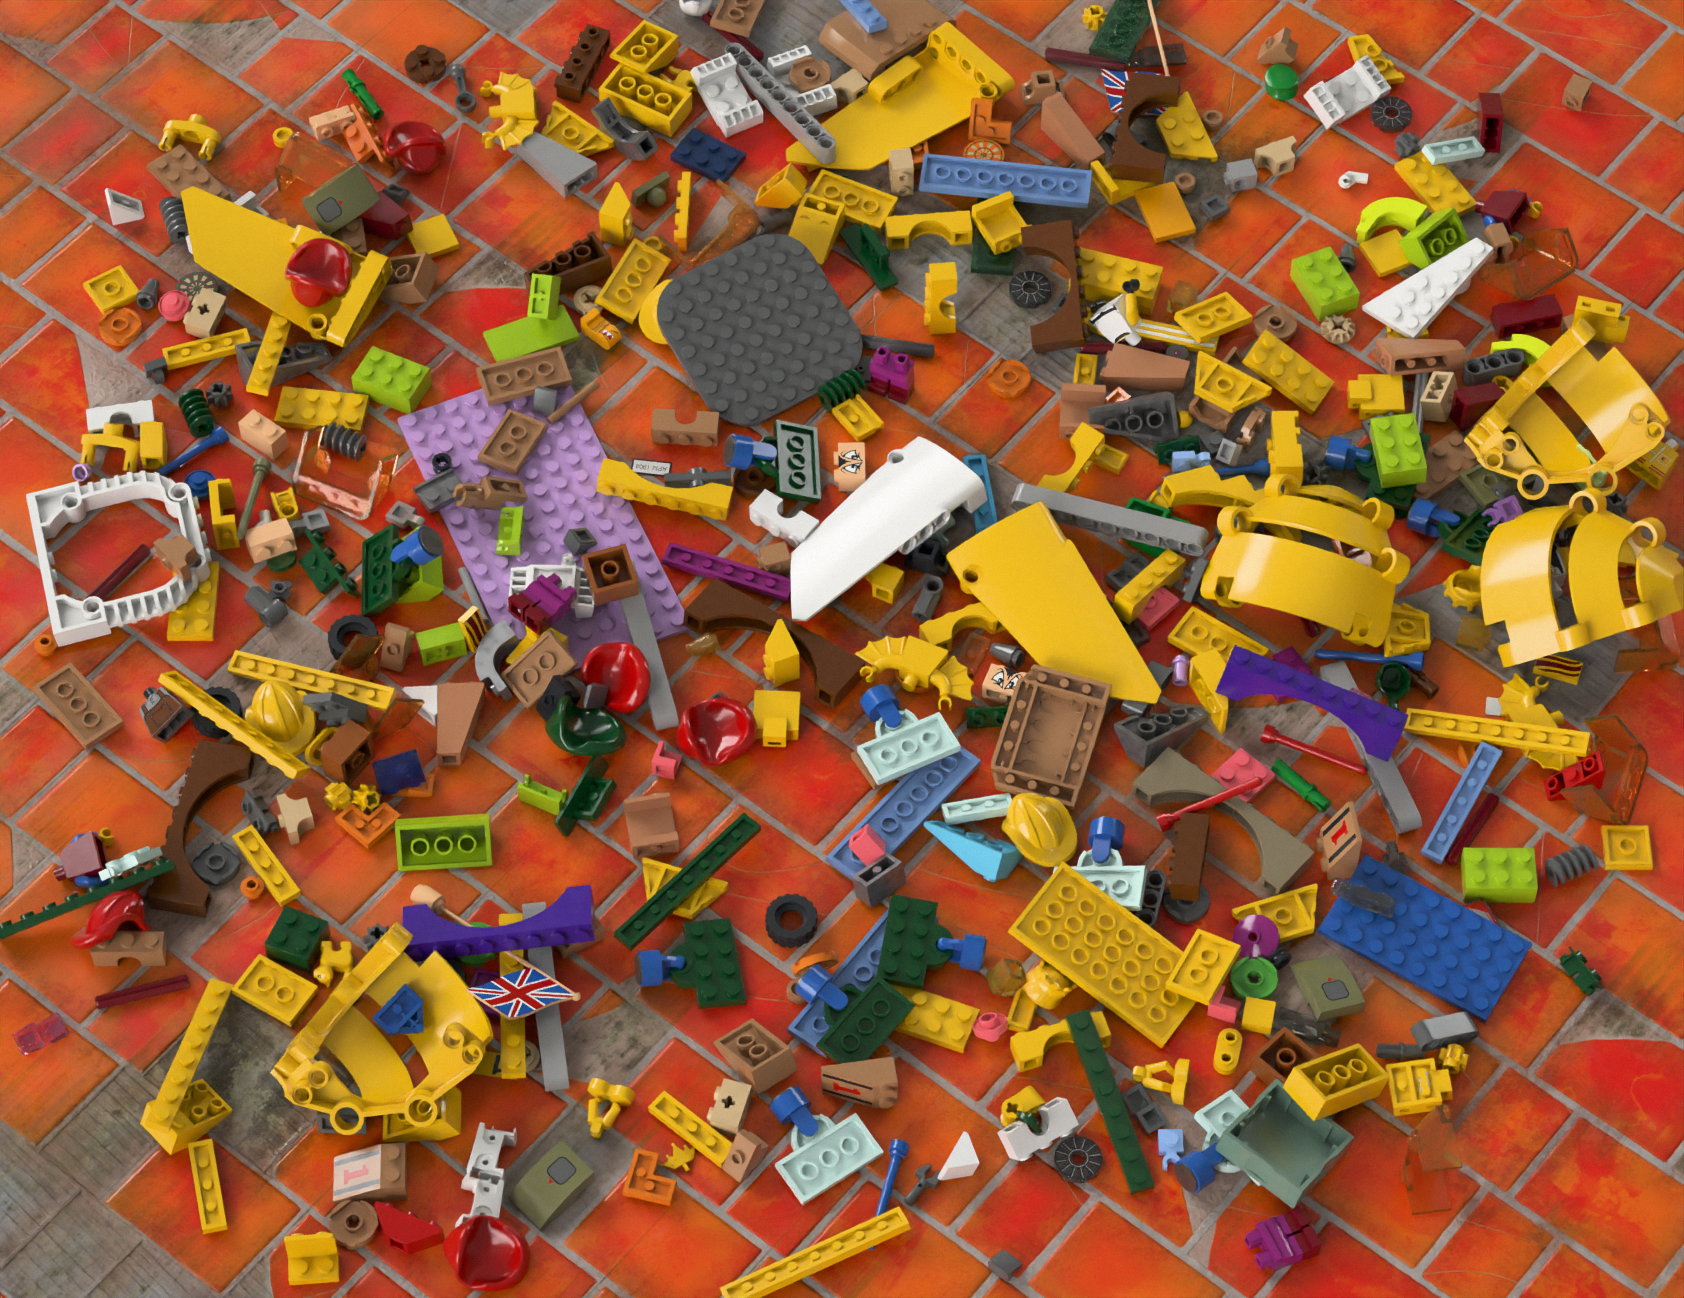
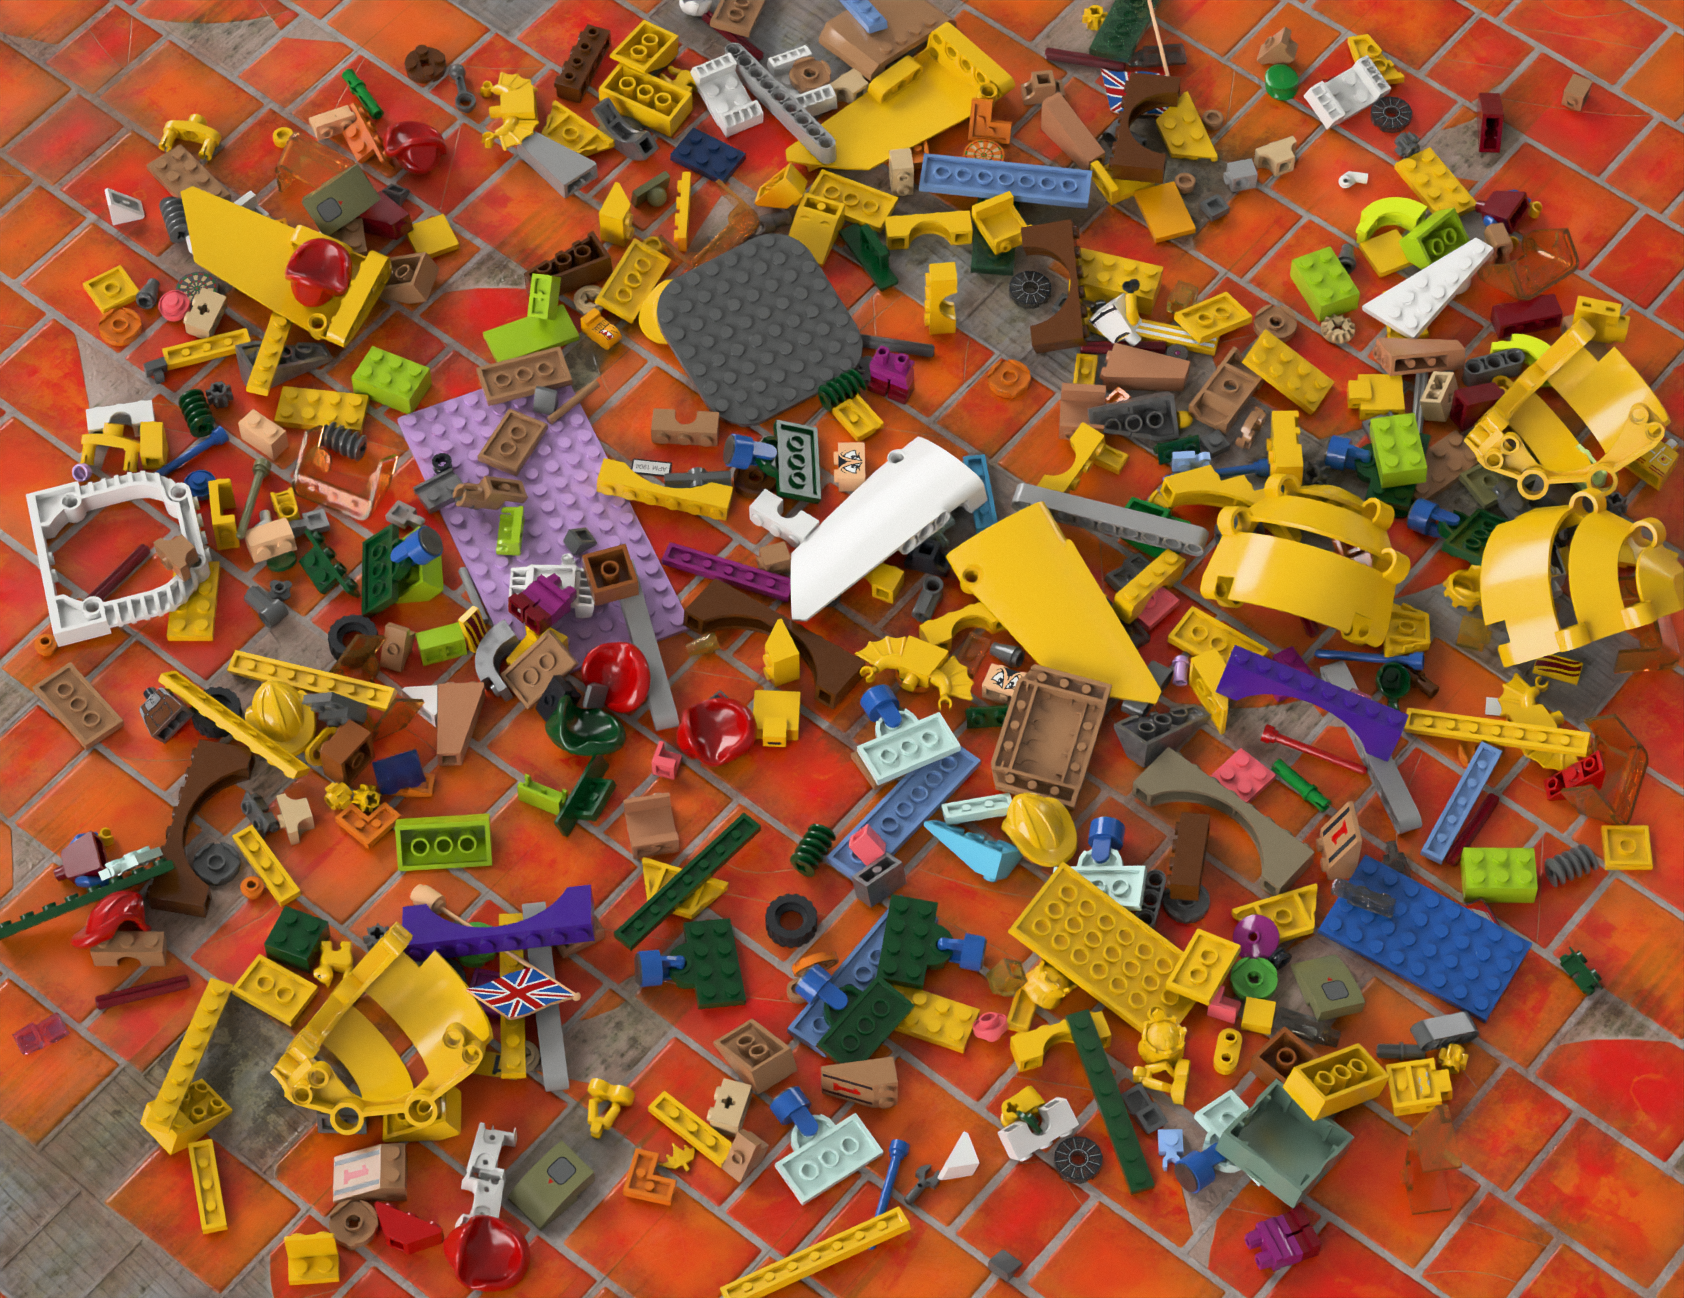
(401, 1013): blue slope -> none
(811, 848): none -> dark green piece
(1162, 1039): none -> yellow hair
(1167, 820): red piece -> none
(1192, 589): dark grey plate -> none
(1226, 385): yellow wing -> none
(1229, 452): light grey plate -> none
(1453, 150): light aqua plate -> none
(1504, 511): medium lavender plate -> none

